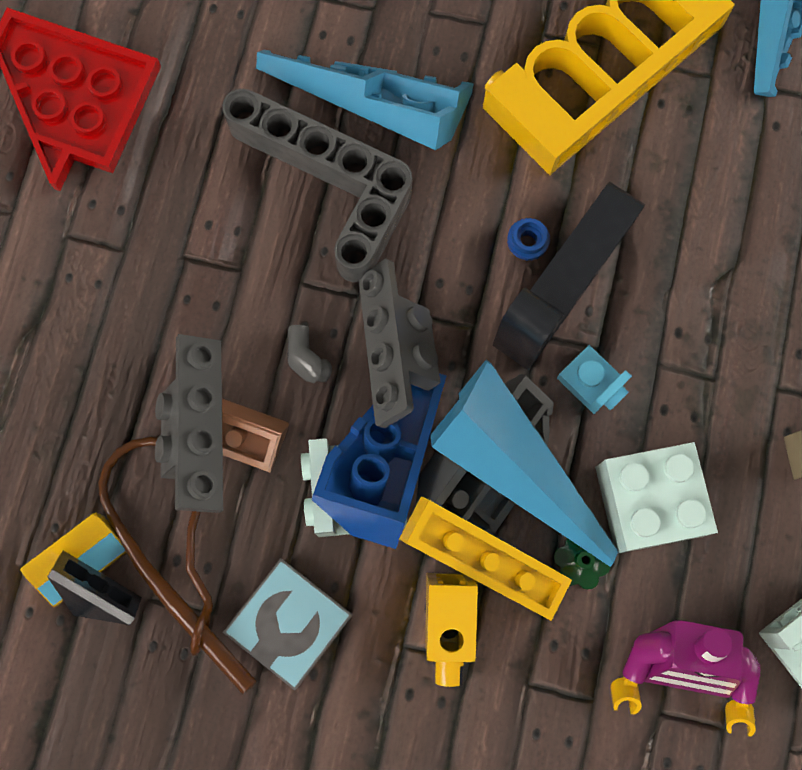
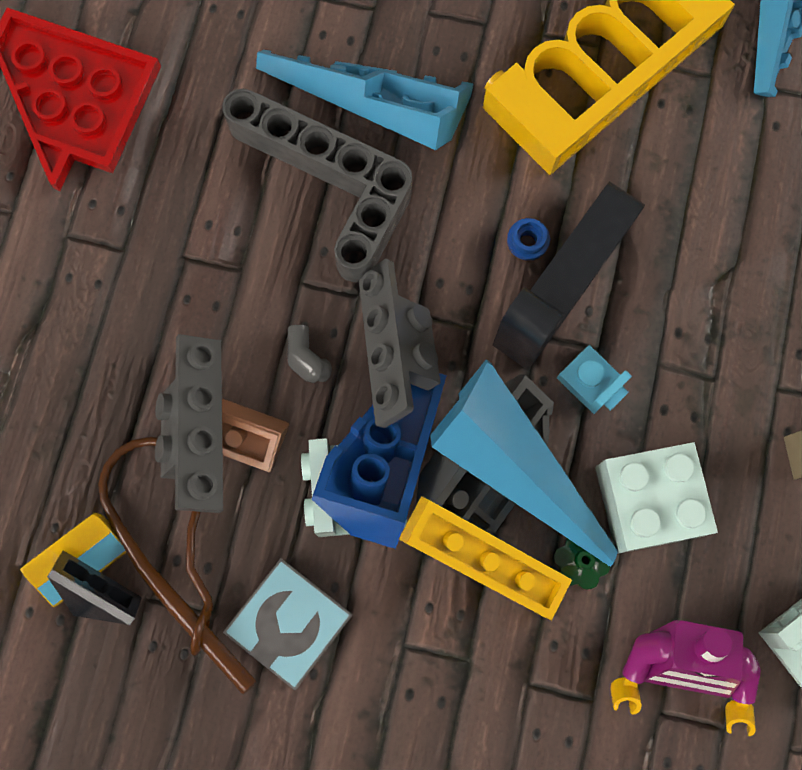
(450, 605): yellow torso -> none

